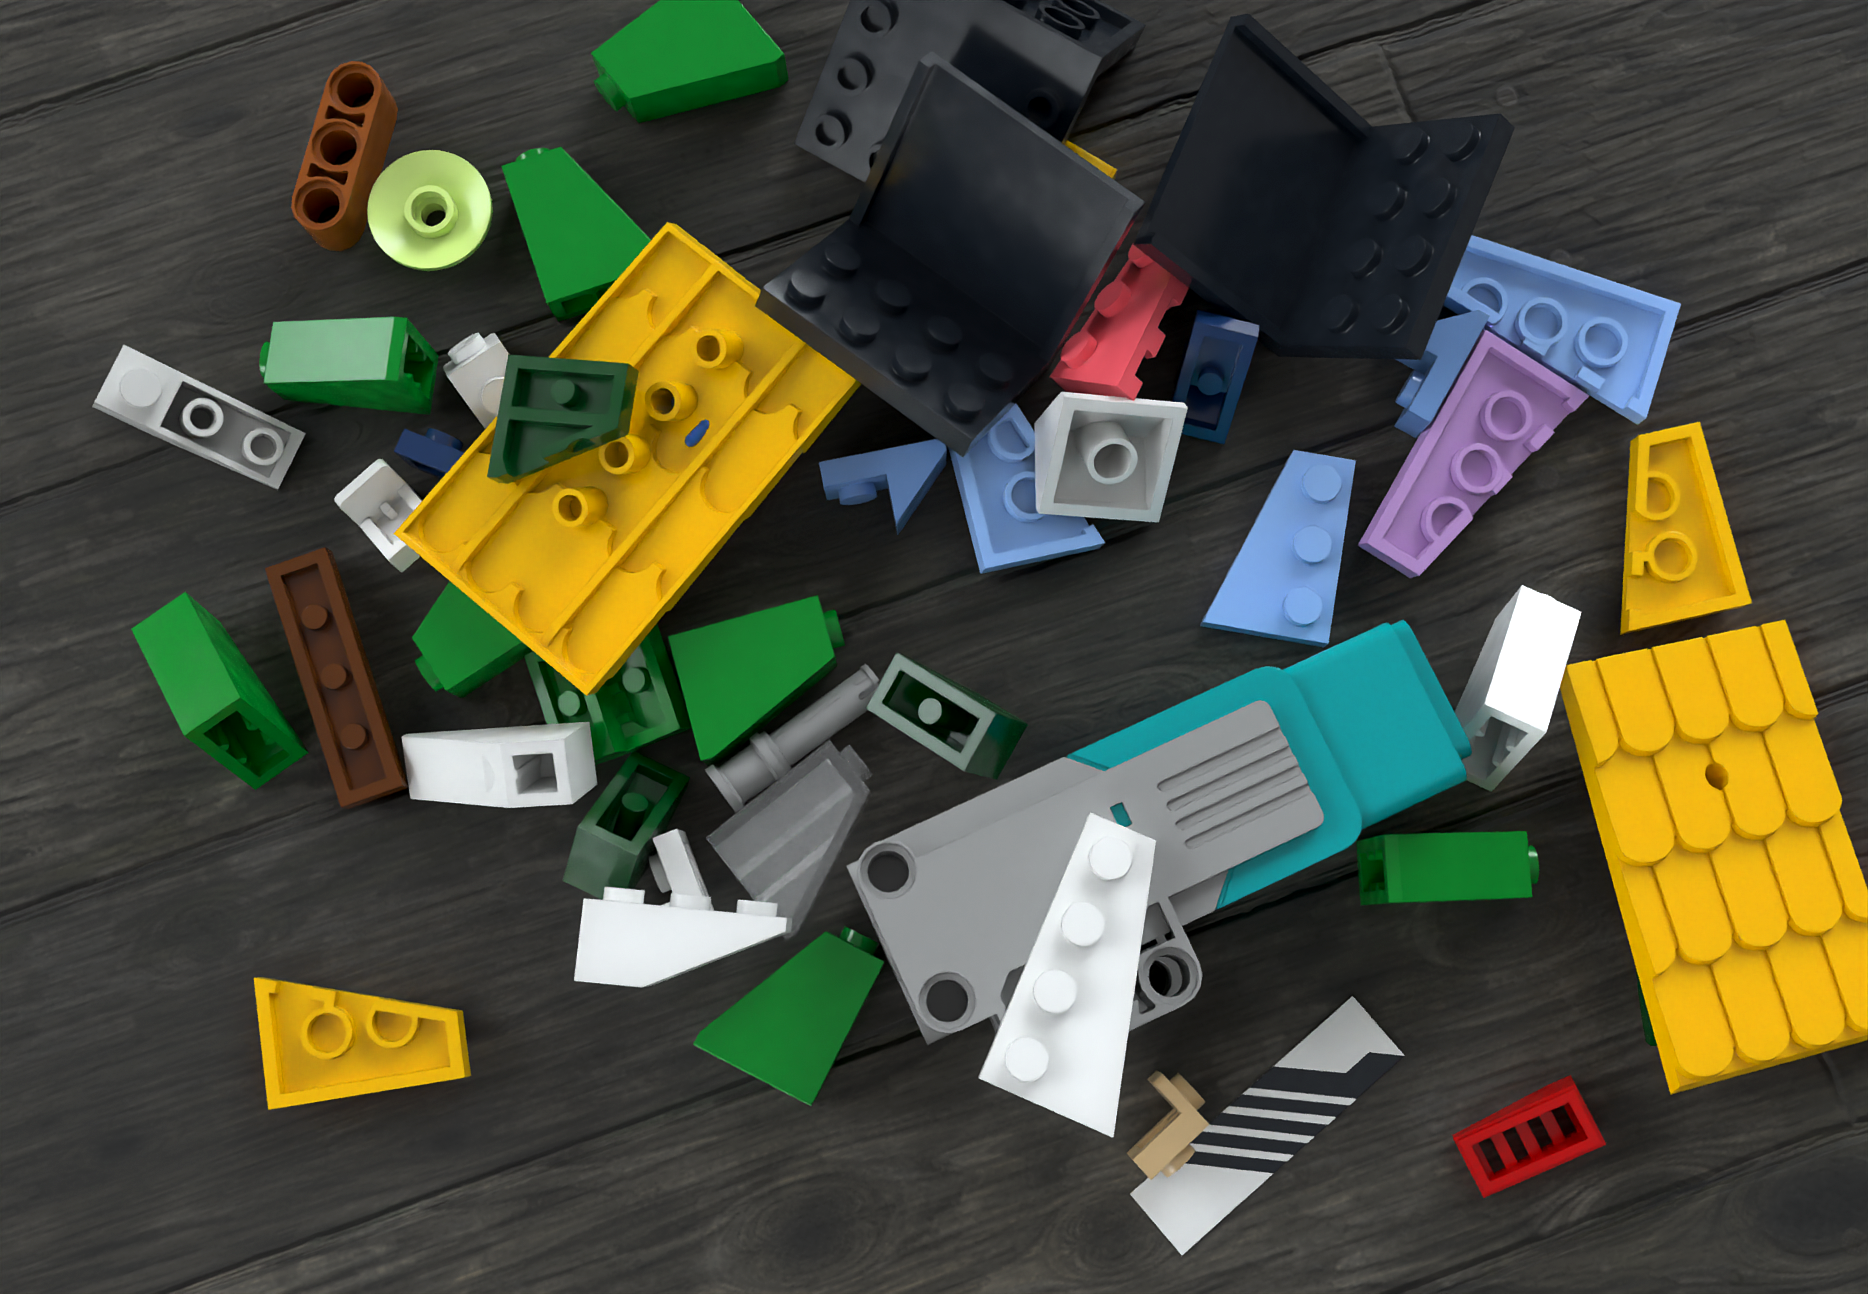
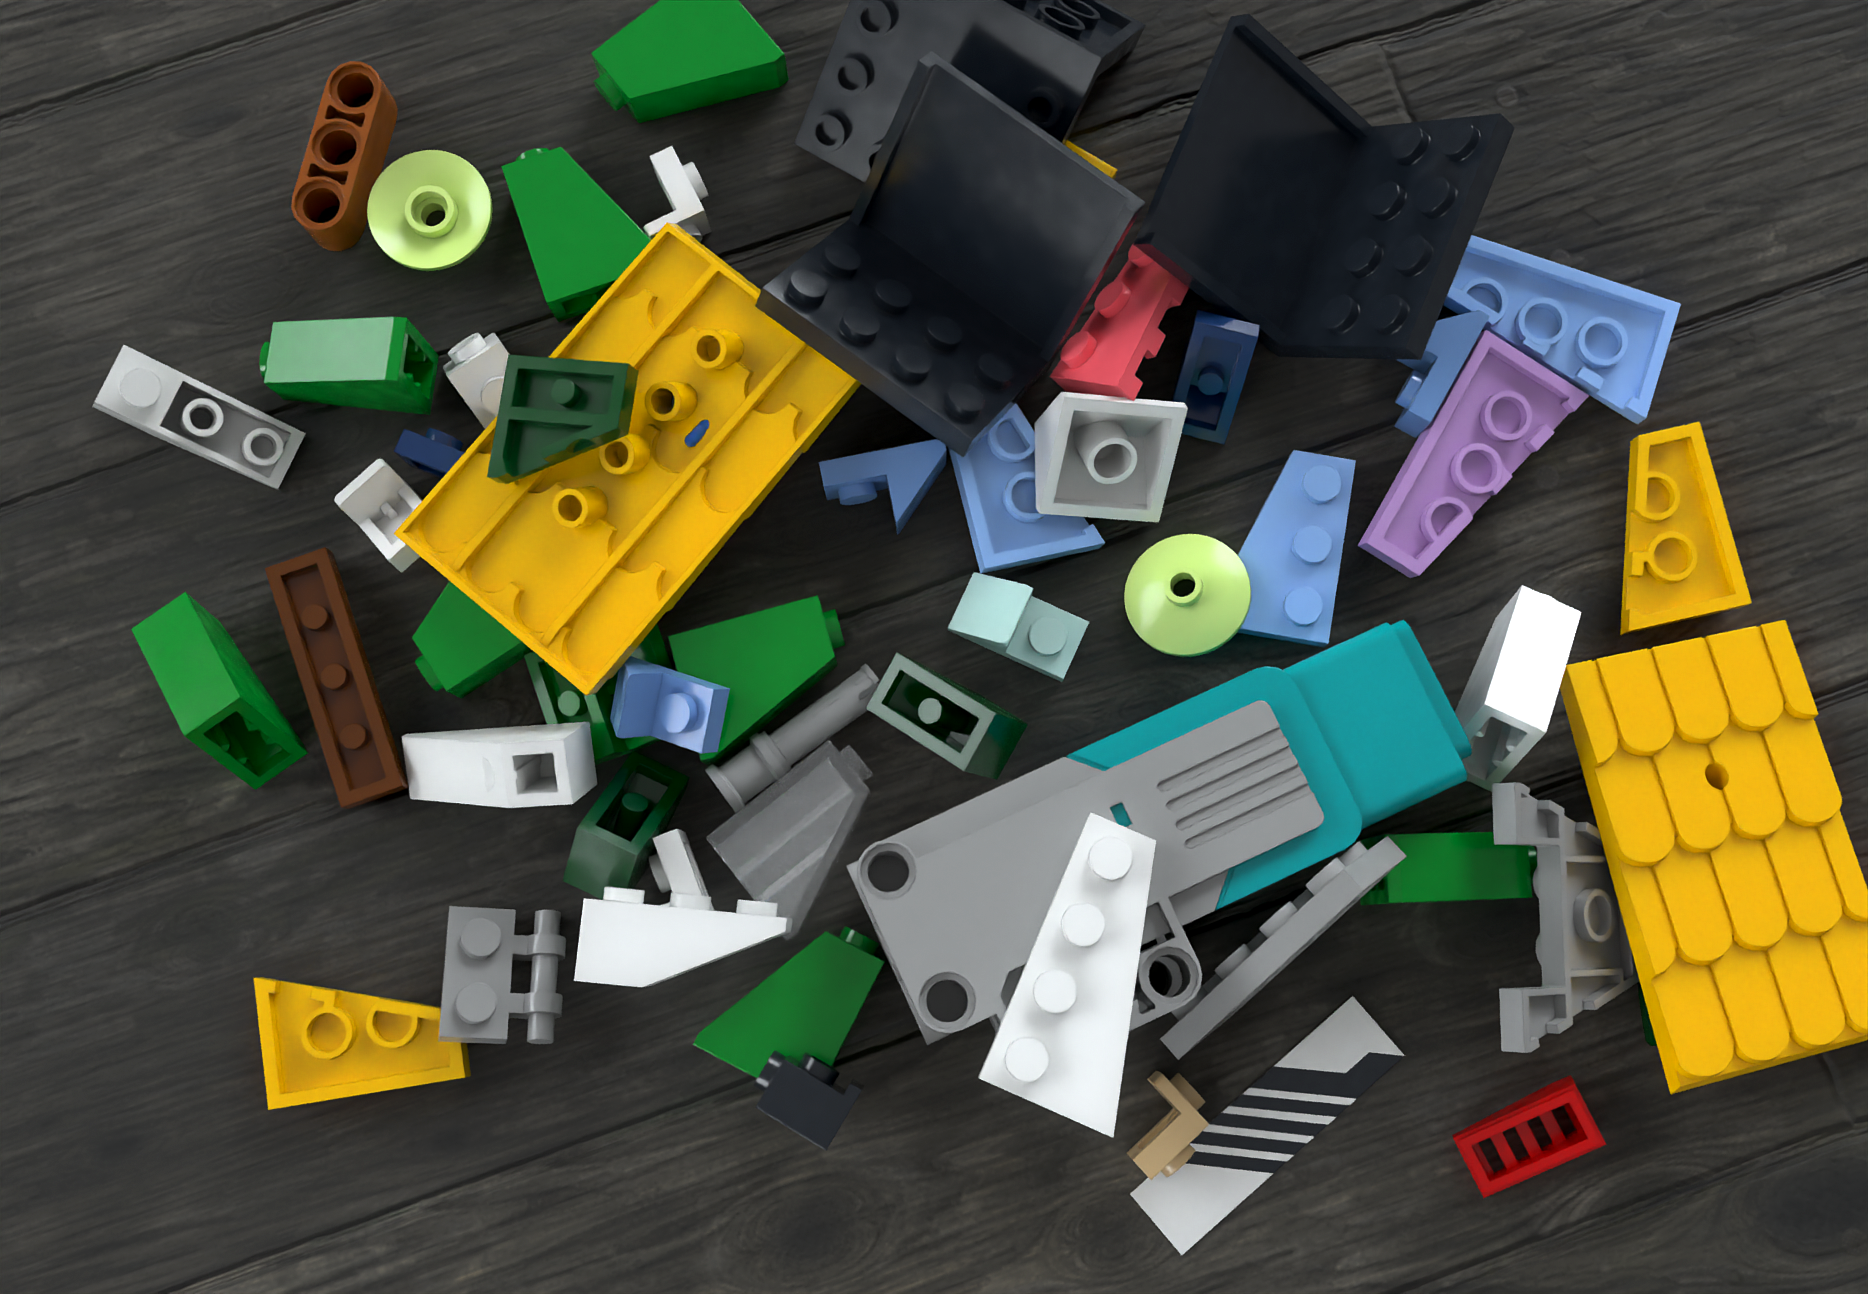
(479, 973): none -> light grey plate
(668, 706): none -> medium blue slope
(684, 191): none -> white bracket
(805, 1096): none -> black brick
(1017, 625): none -> light aqua slope
(1193, 622): none -> yellowish green dish
(1281, 941): none -> light grey plate
(1581, 924): none -> light grey wing

